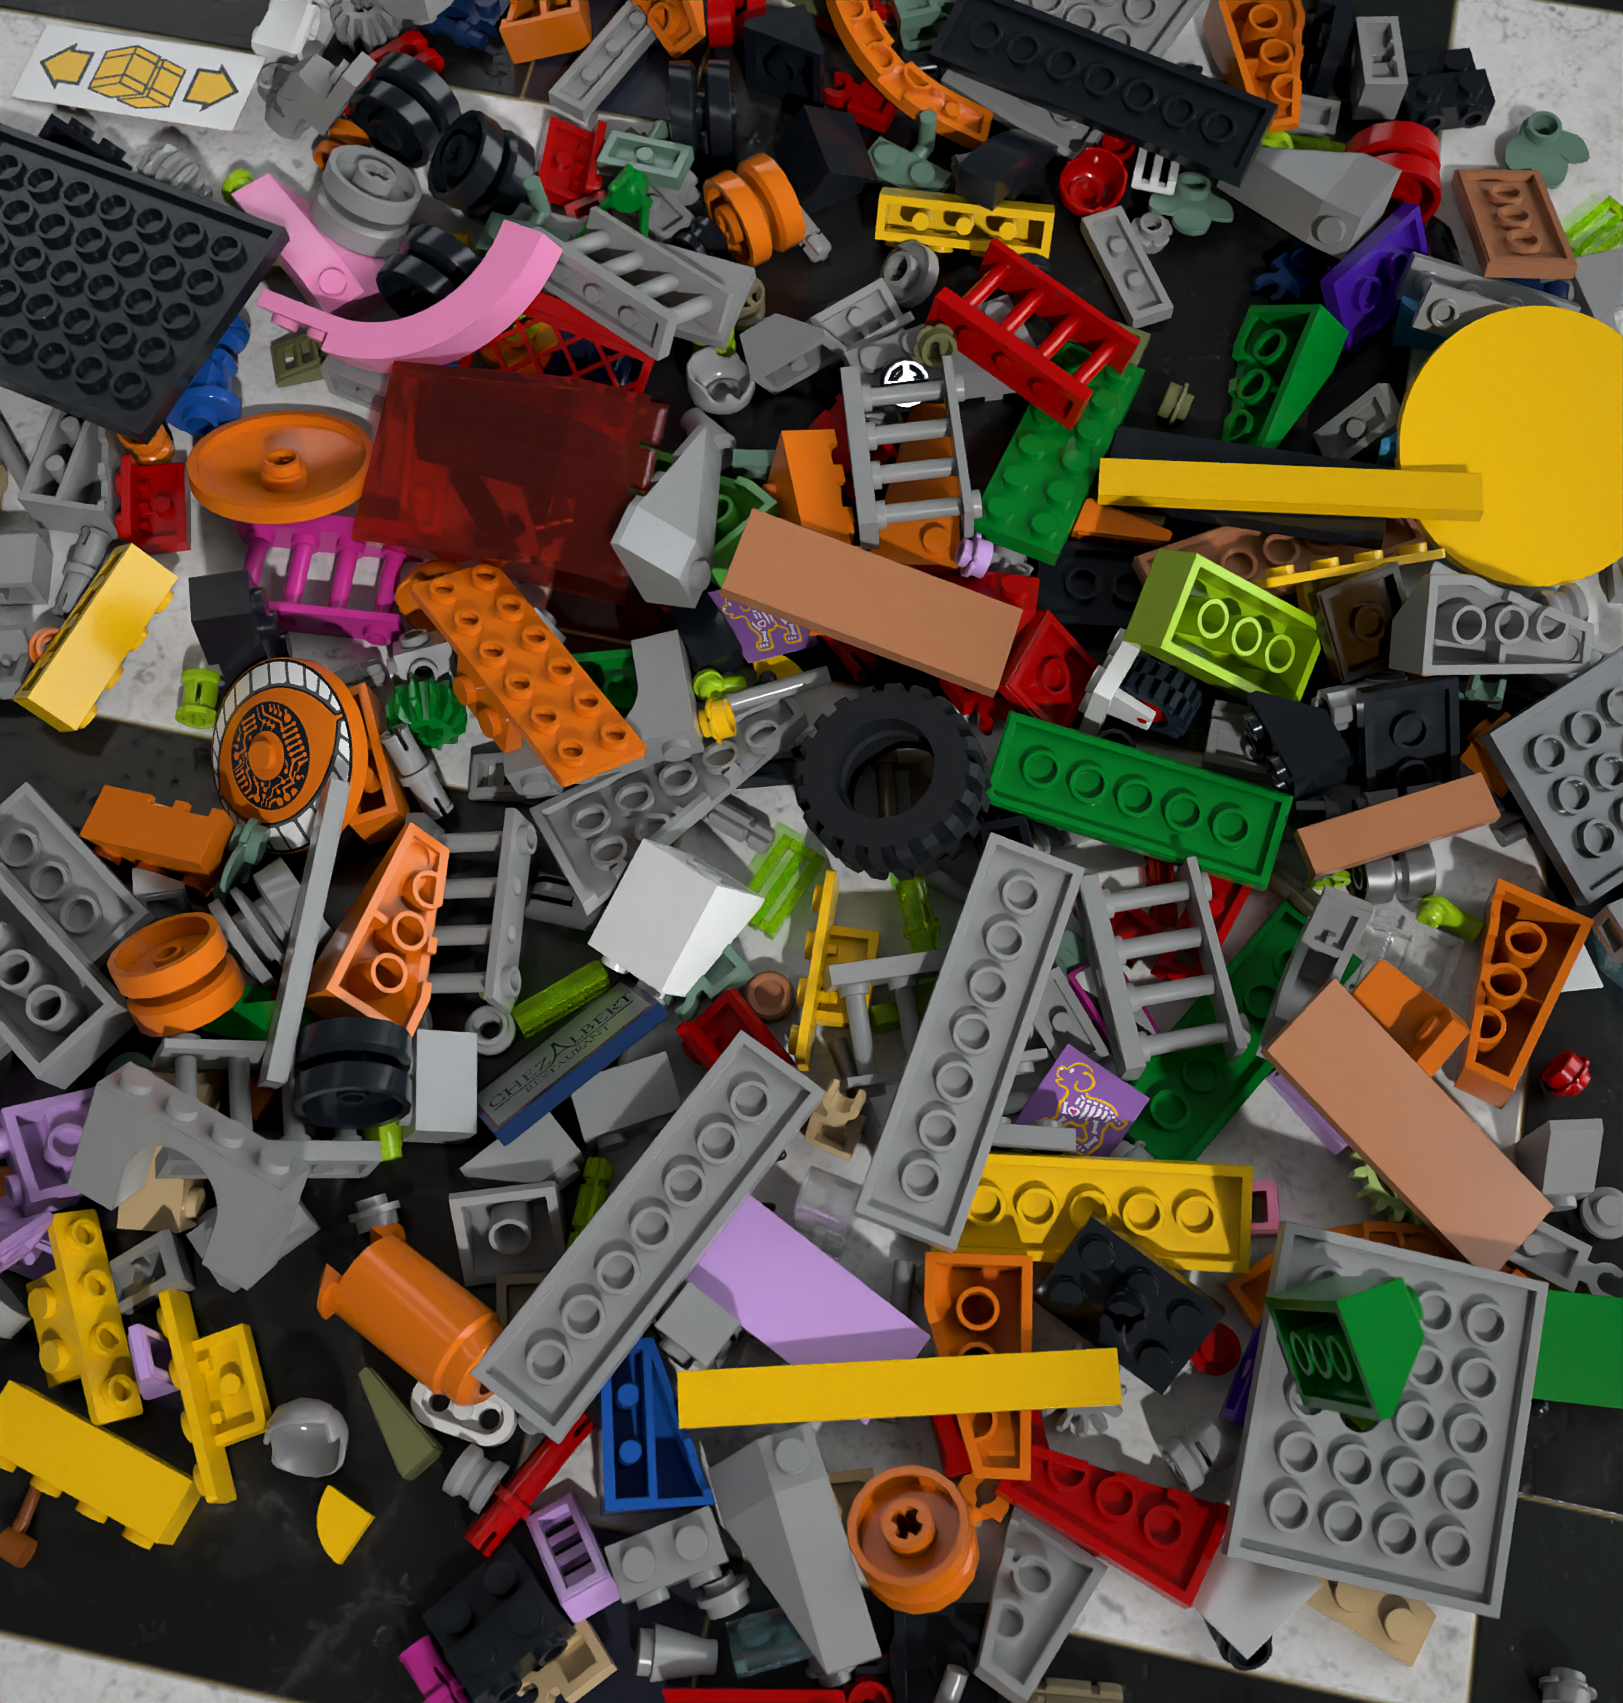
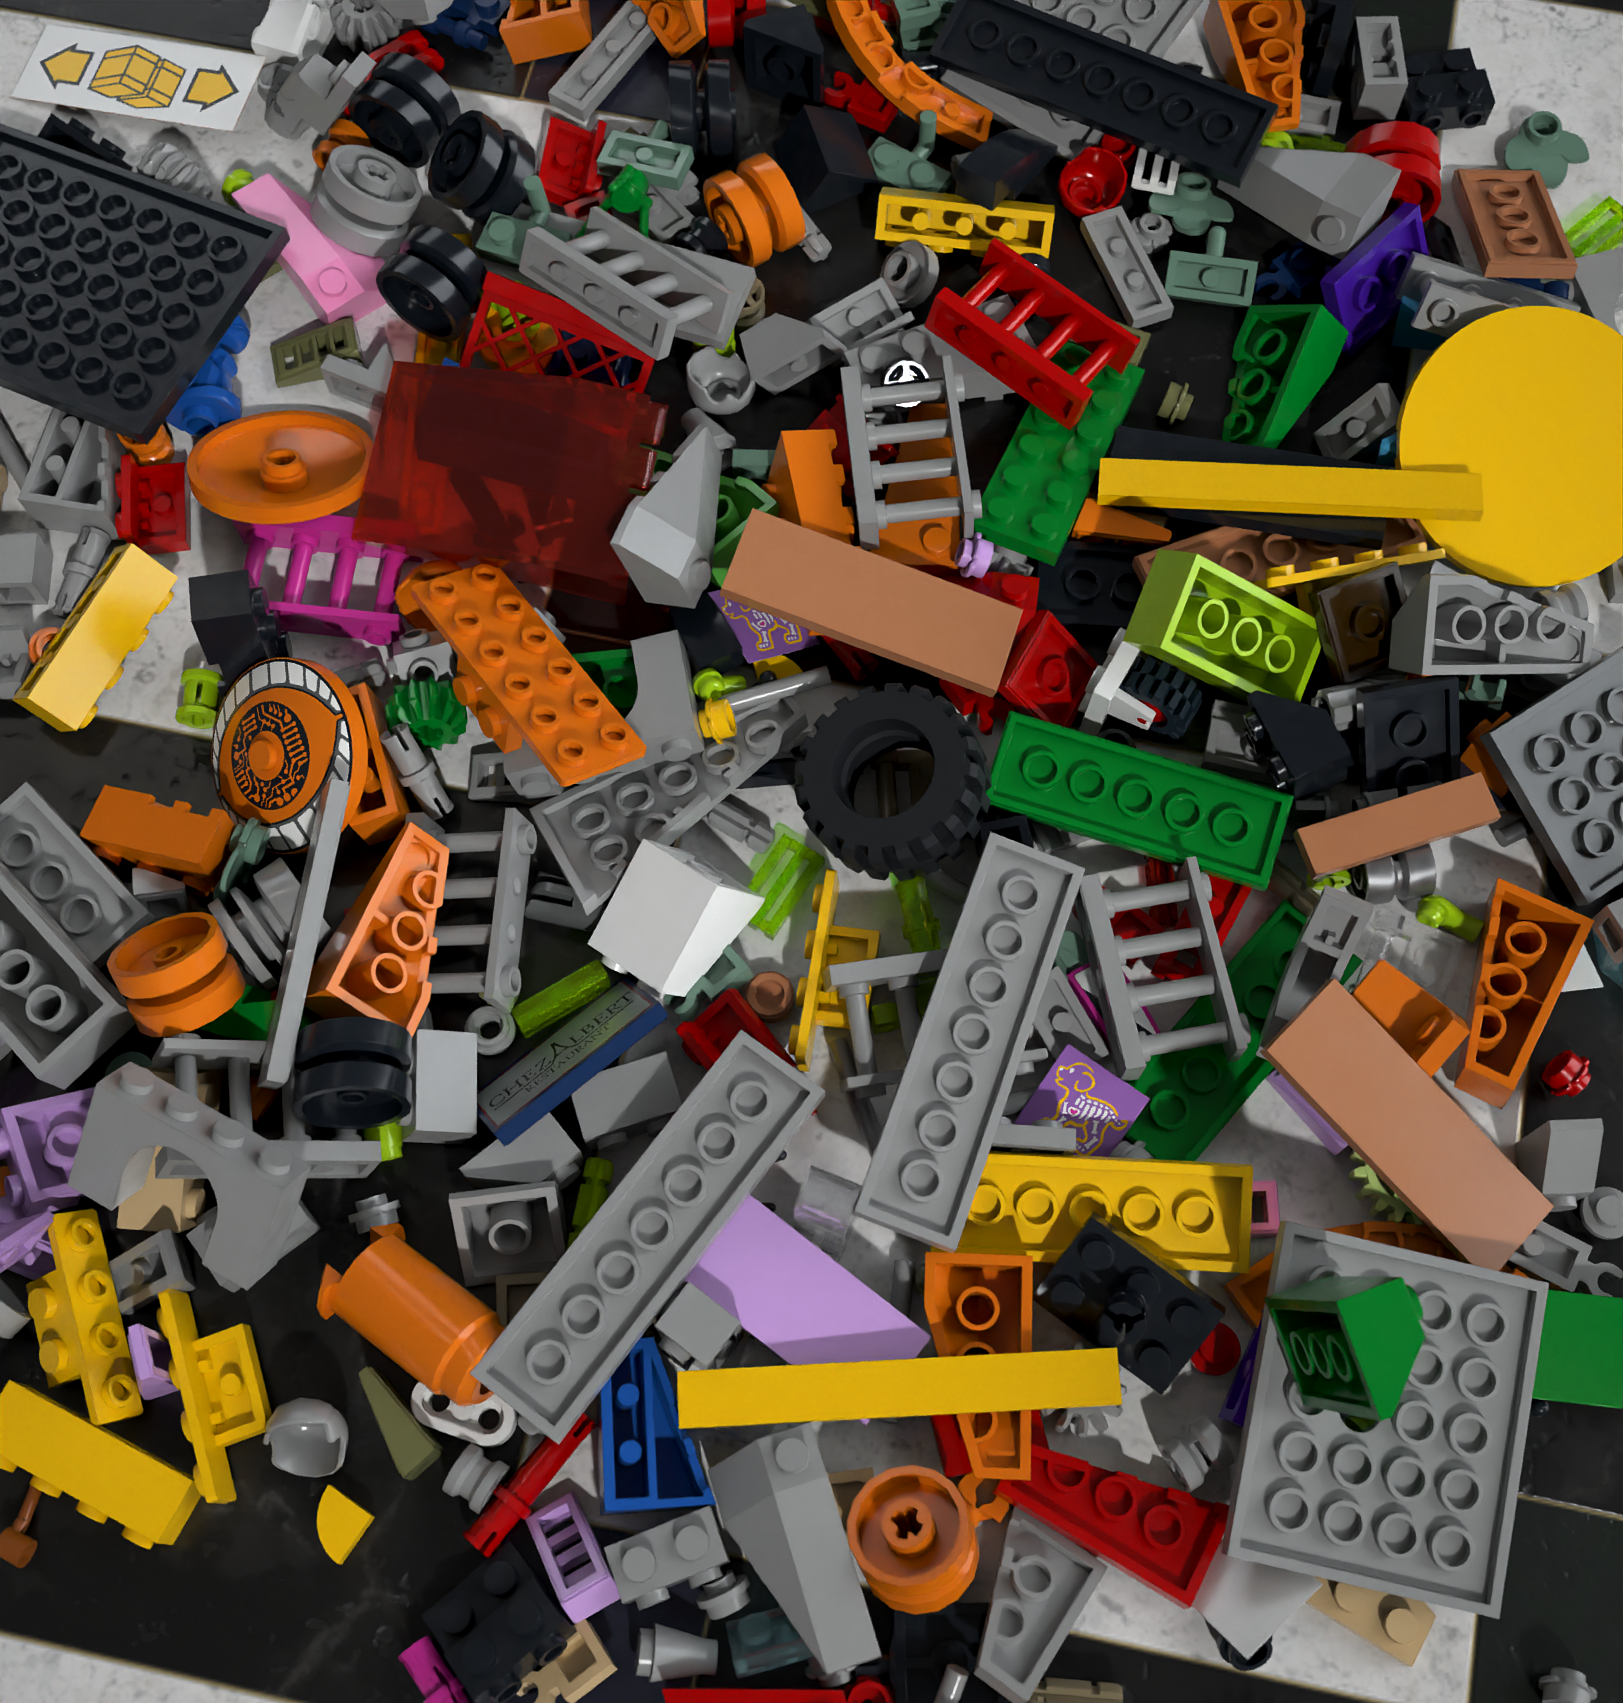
(450, 329): bright pink arch -> none
(837, 1122): tan plate -> none
(946, 345): olive plate -> none
(1210, 275): none -> sand green plate

